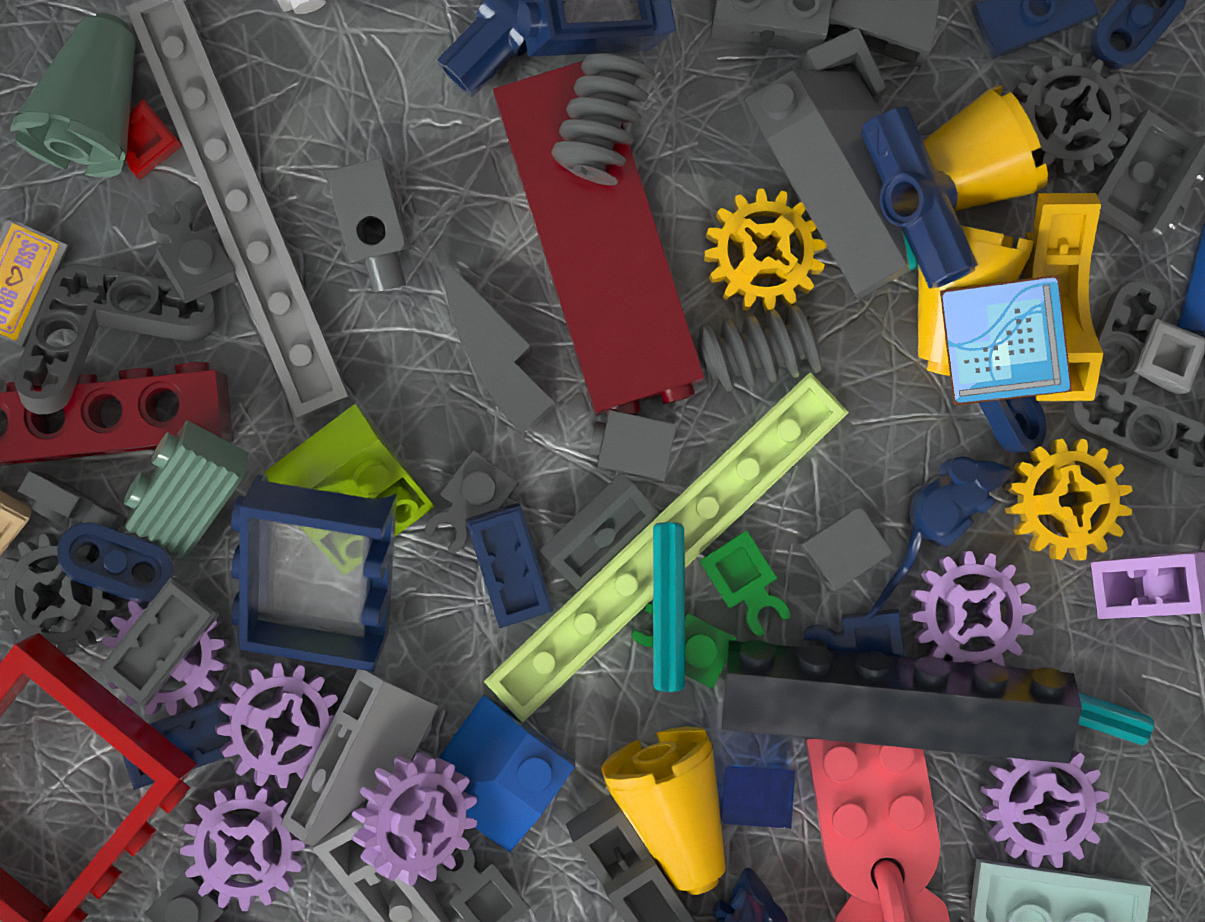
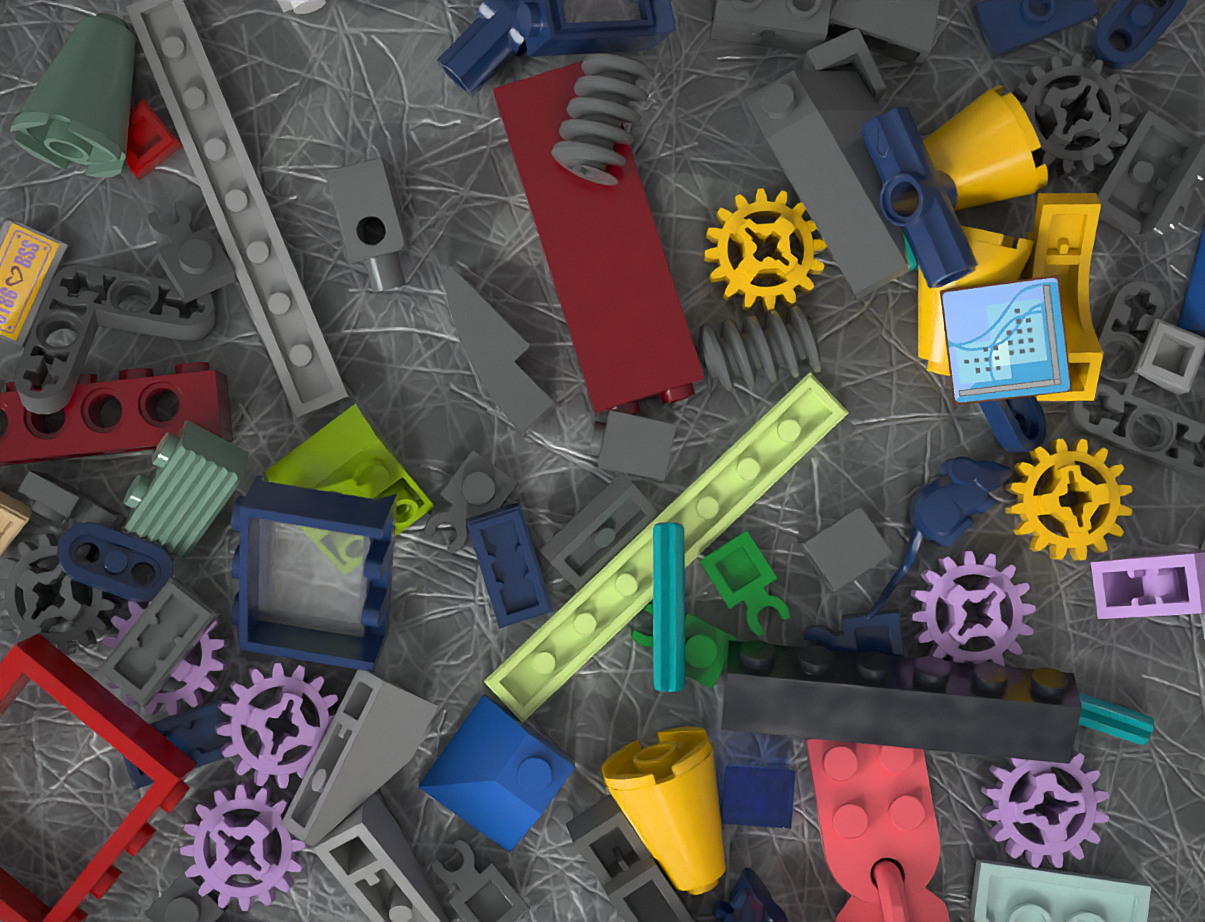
(415, 818): lavender gear -> none

